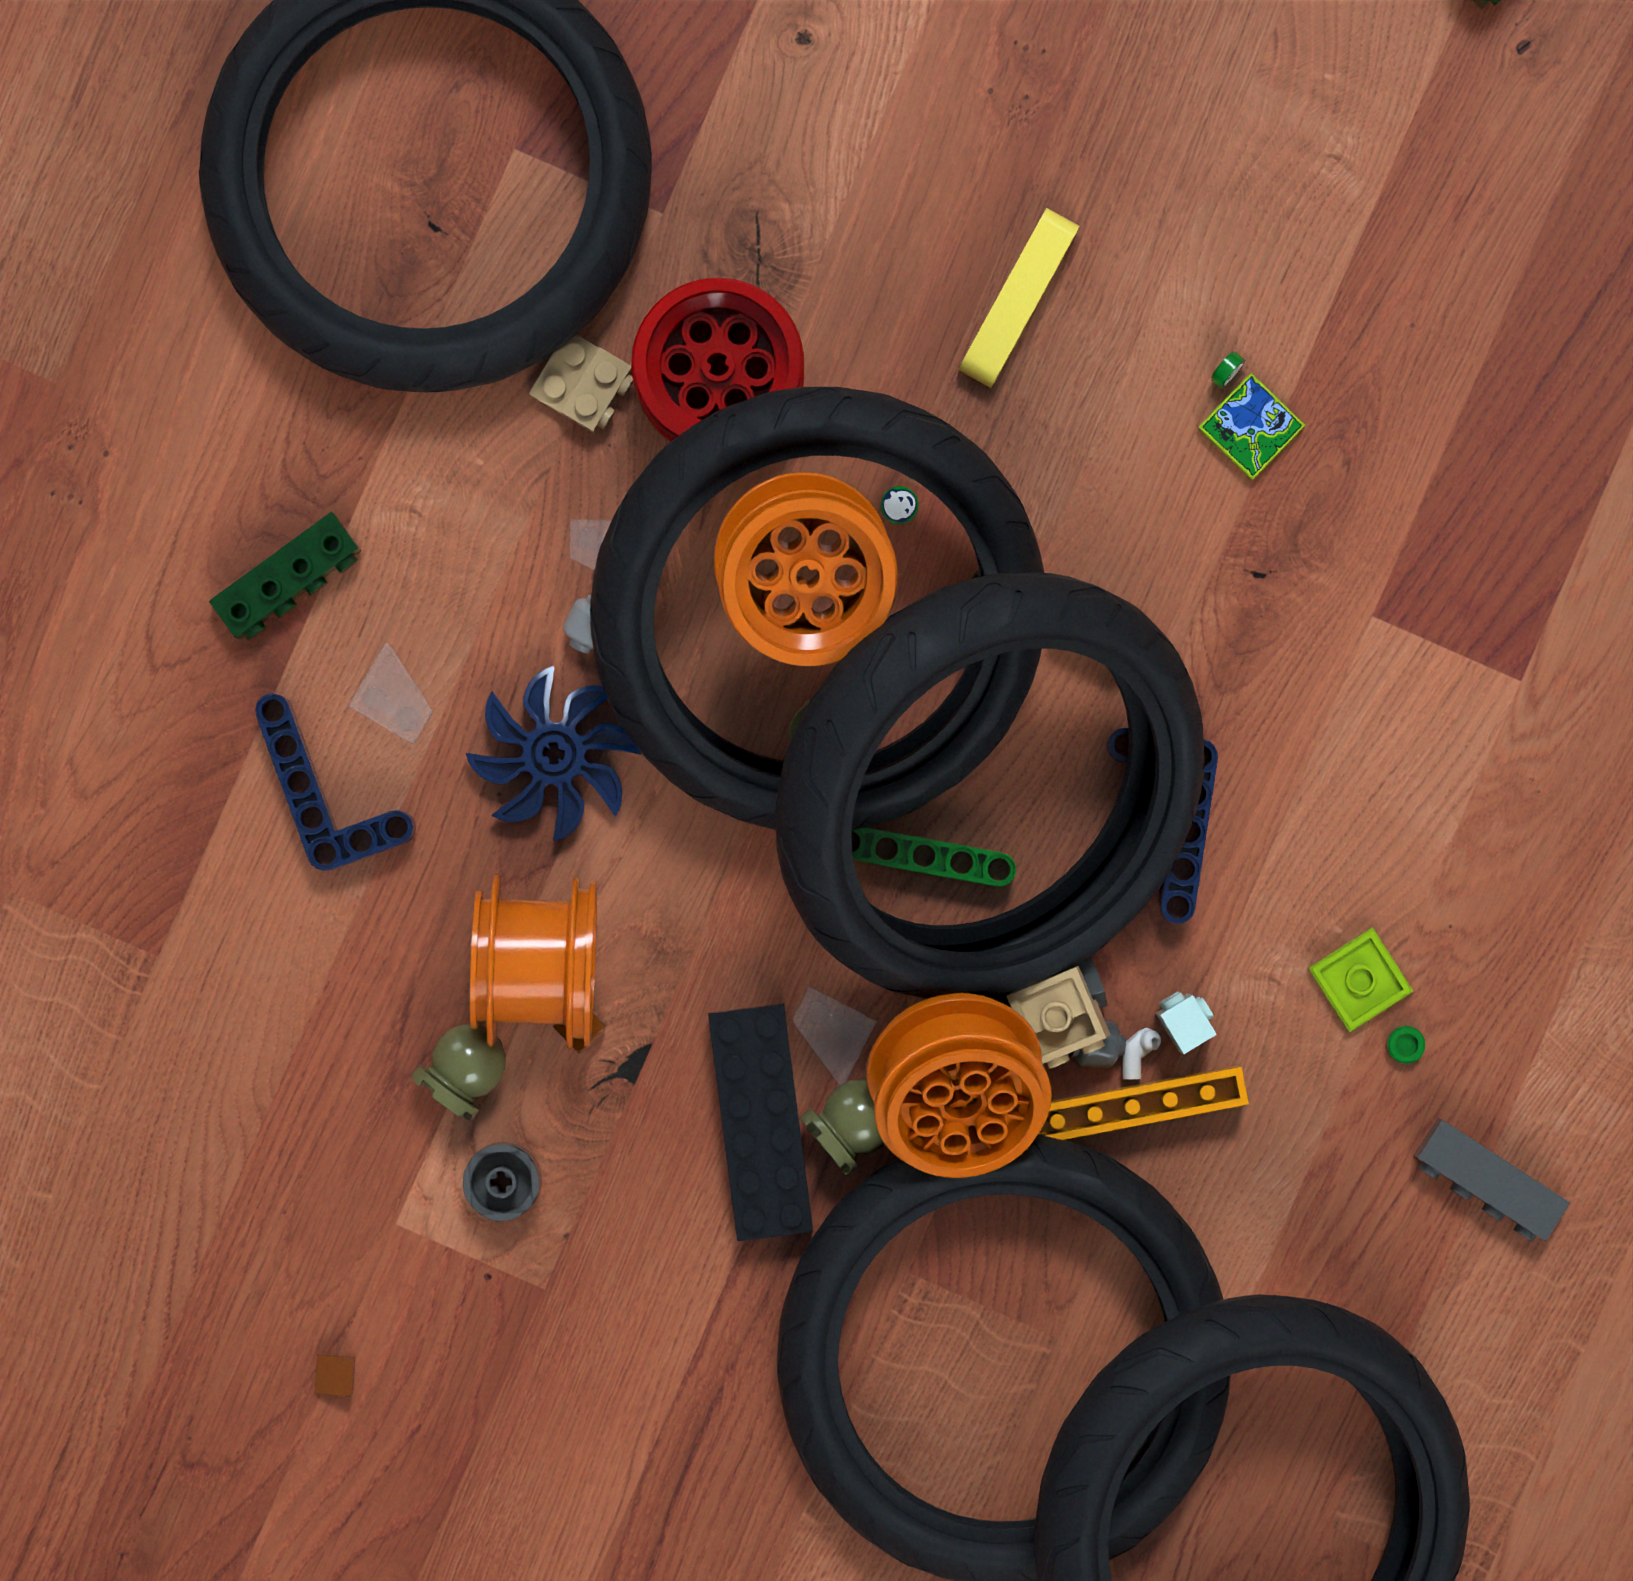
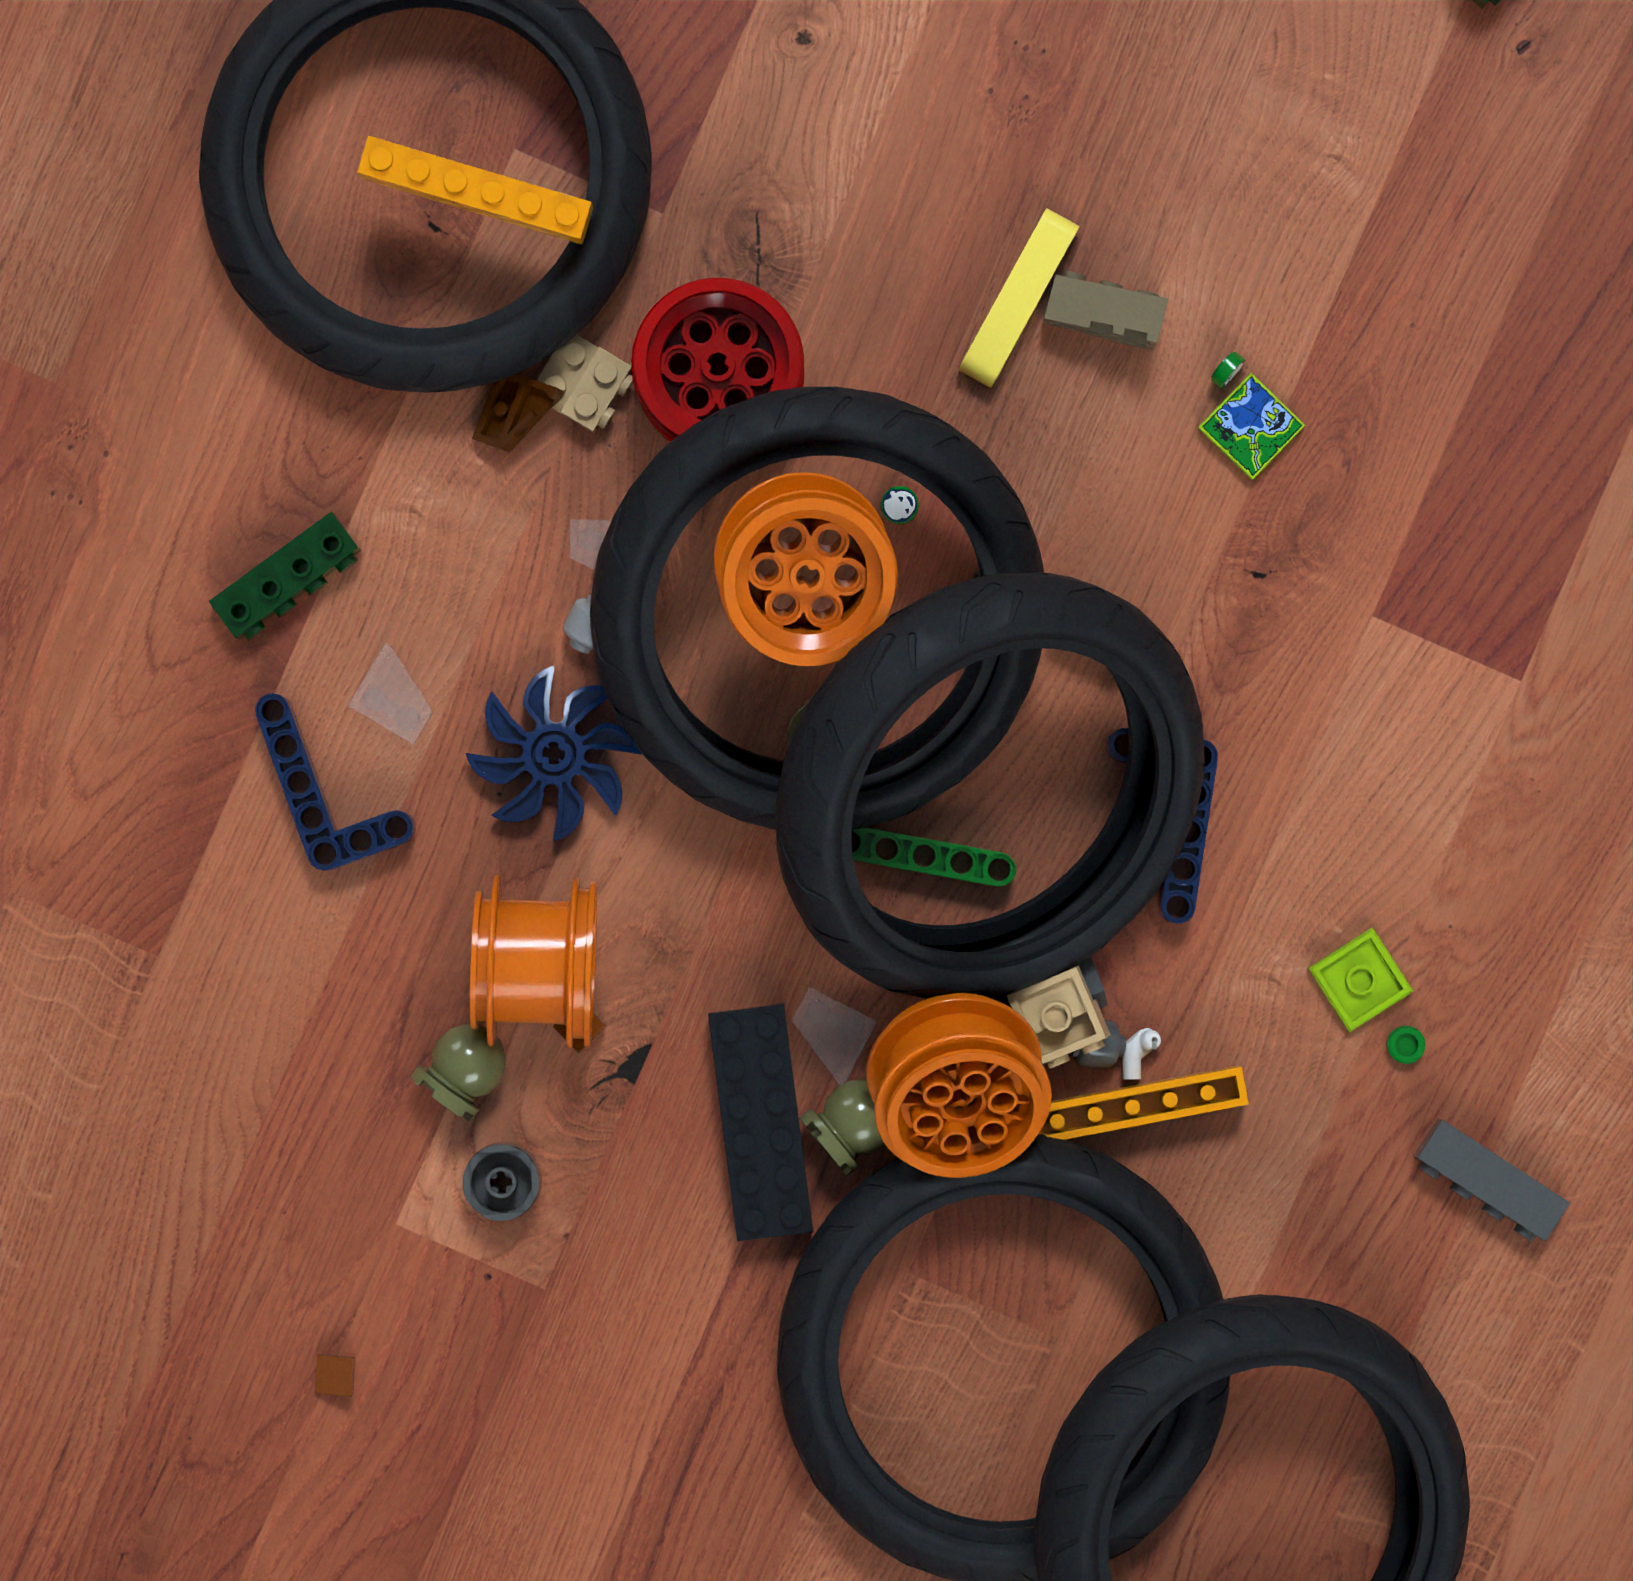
(475, 190): none -> light orange brick
(513, 410): none -> reddish brown wing
(1105, 310): none -> dark tan wedge
(1186, 1020): light aqua brick -> none

